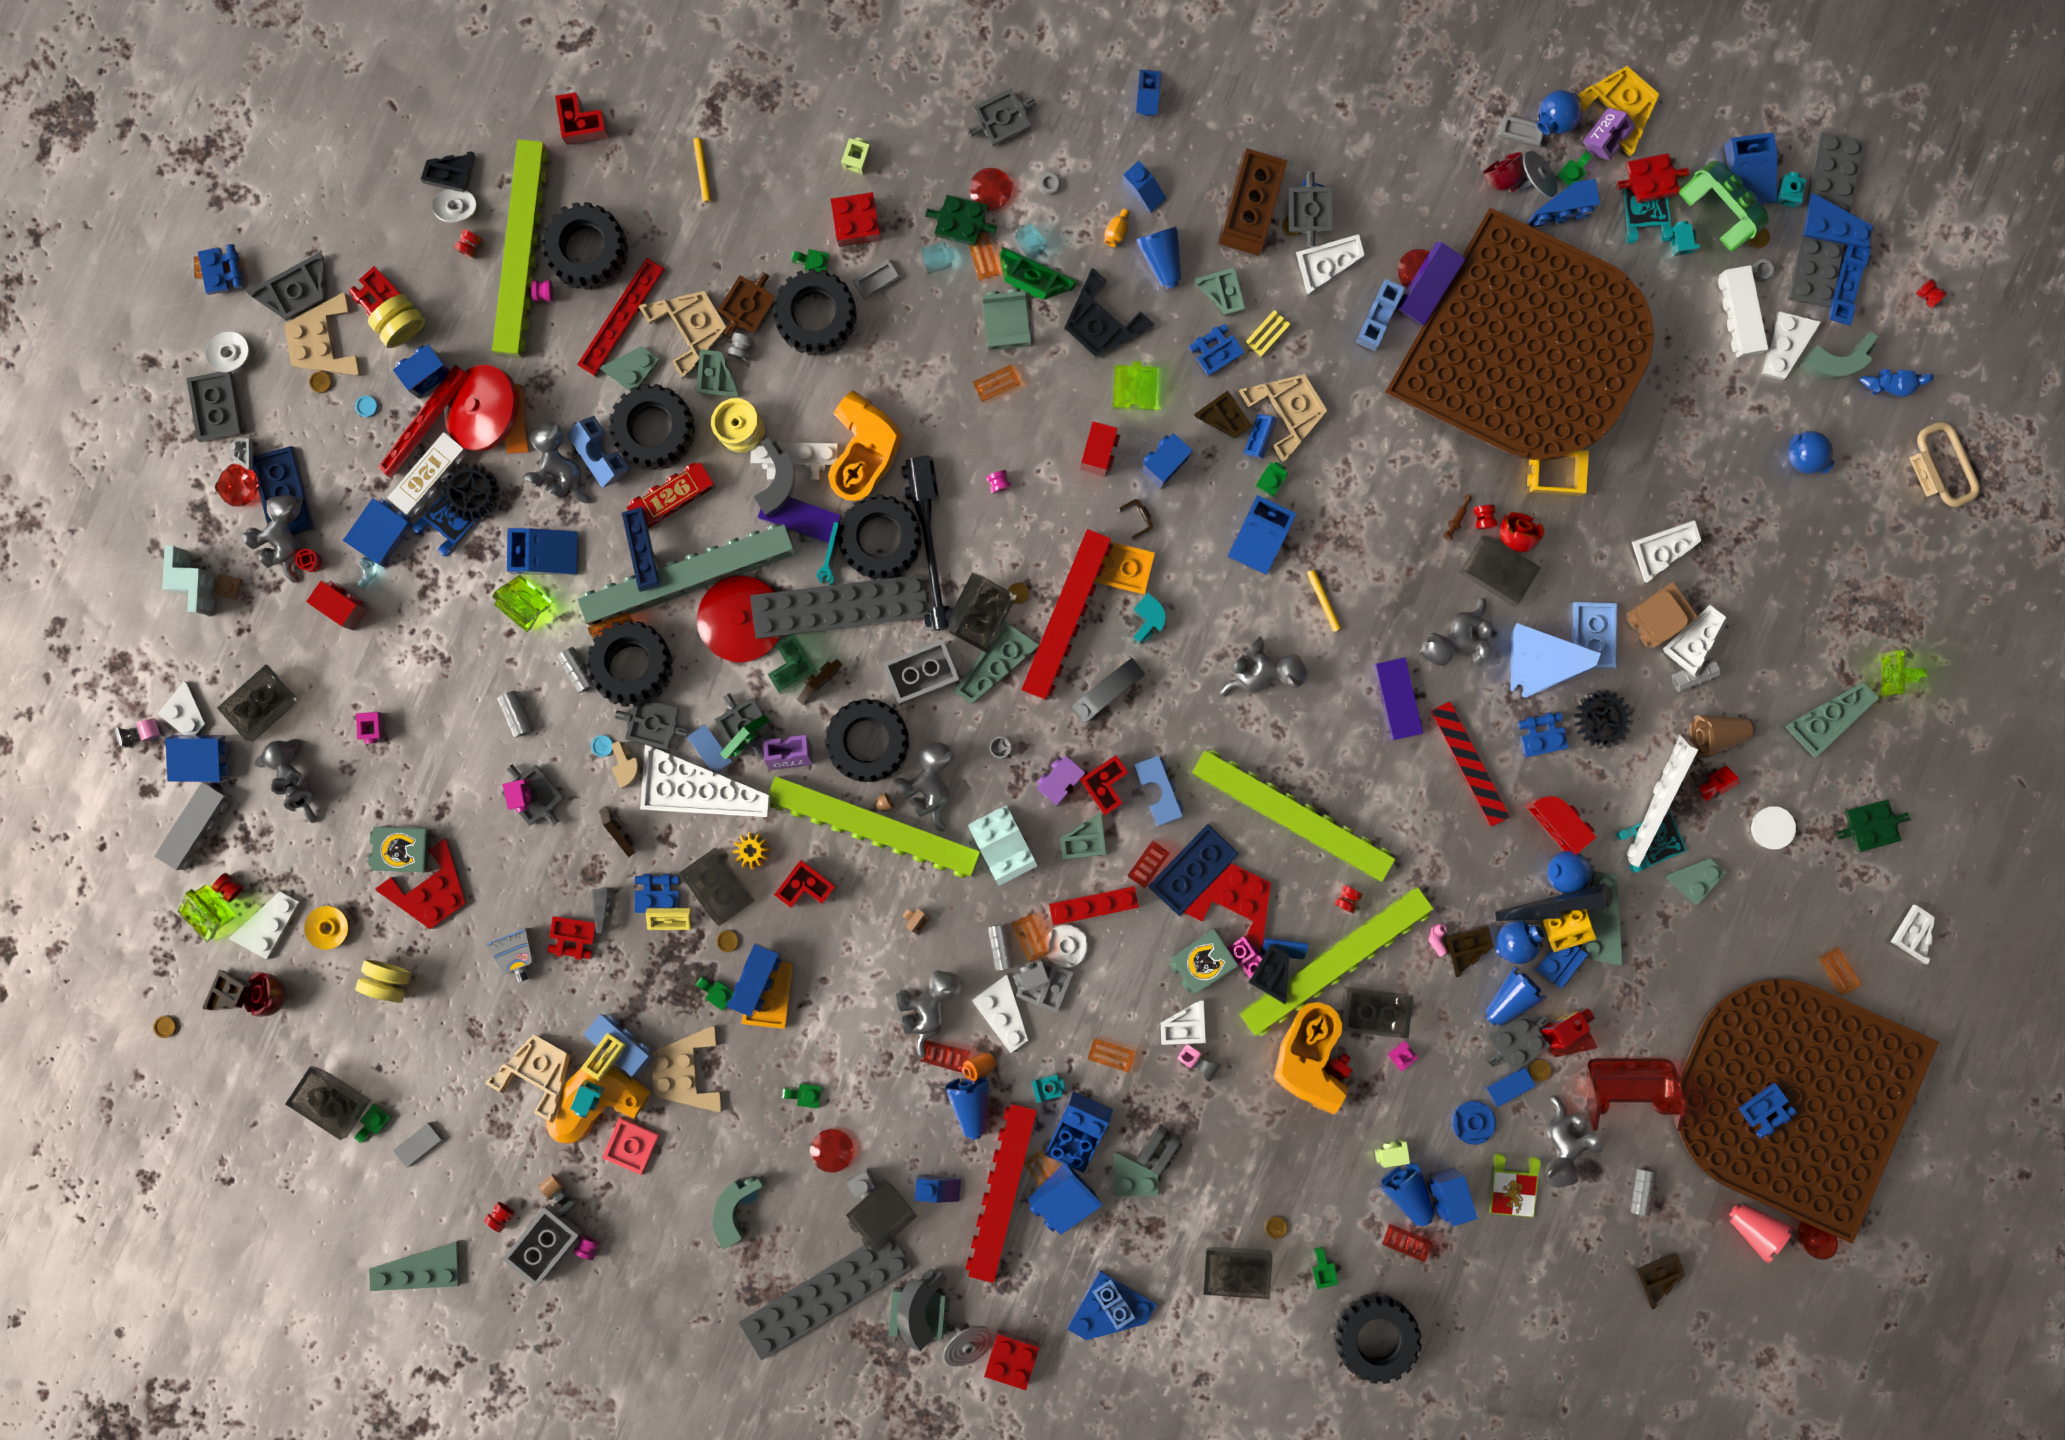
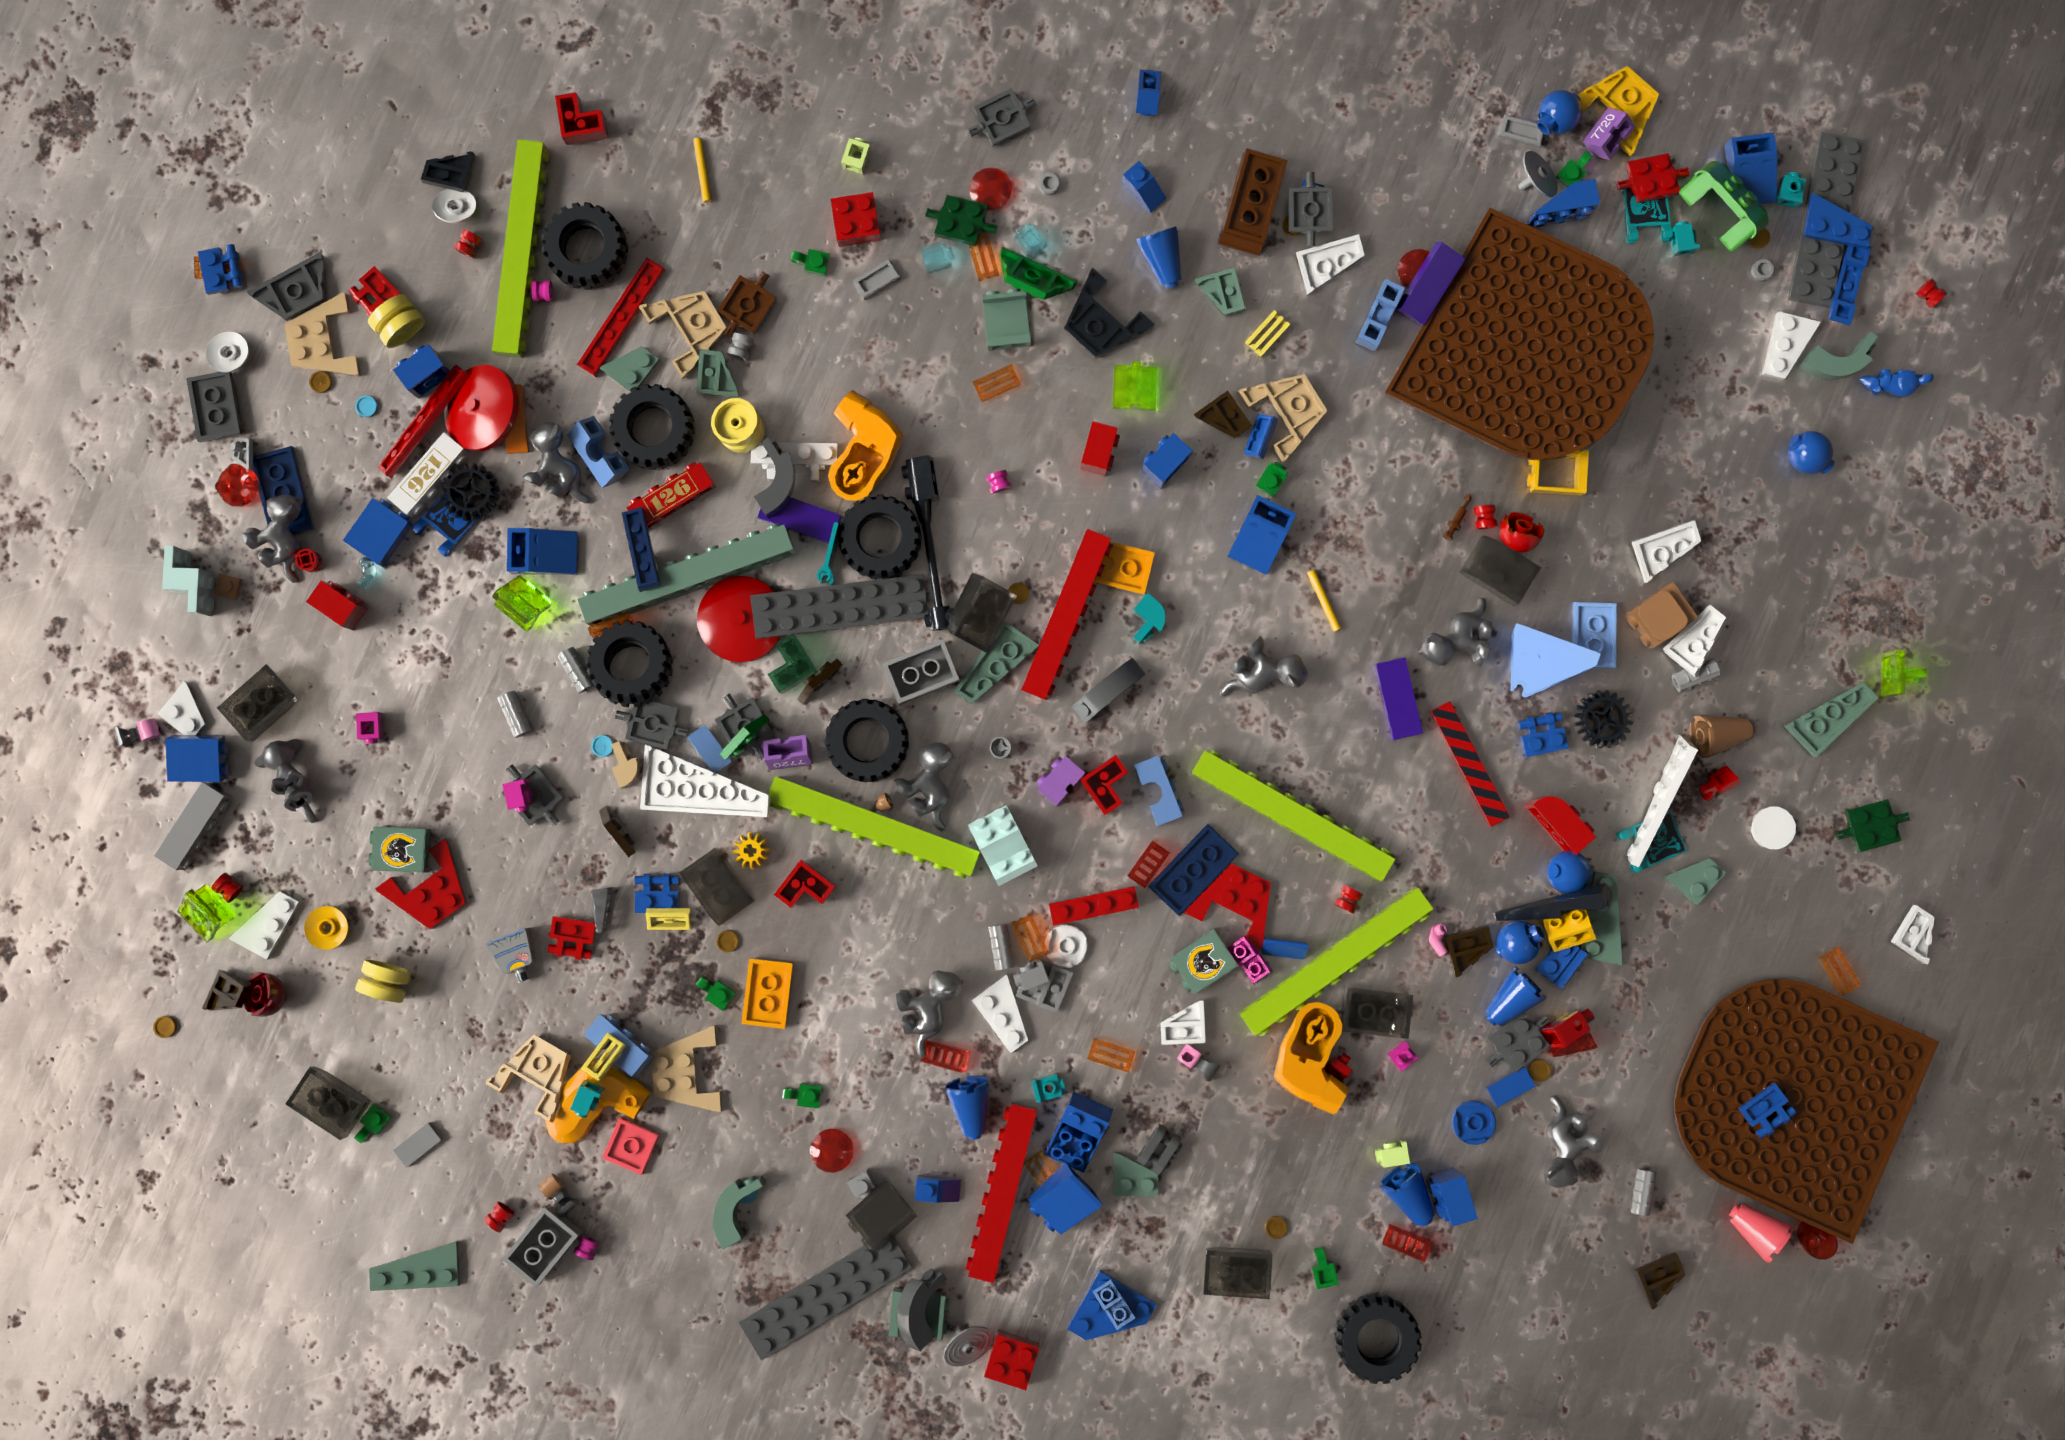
(755, 980): blue wedge -> none
(801, 287): black tyre -> none
(916, 920): medium nougat tile -> none
(979, 1066): orange brick -> none
(1084, 840): sand green wing -> none
(1117, 229): light orange plant -> none
(1144, 514): dark brown piece -> none
(1219, 355): blue plate -> none
(1272, 974): black wing -> none
(1507, 173): dark red cylinder -> none
(1514, 1190): flag -> none
(1634, 1082): clear red windscreen -> none
(1743, 311): white brick -> none
(1929, 473): tan bar -> none

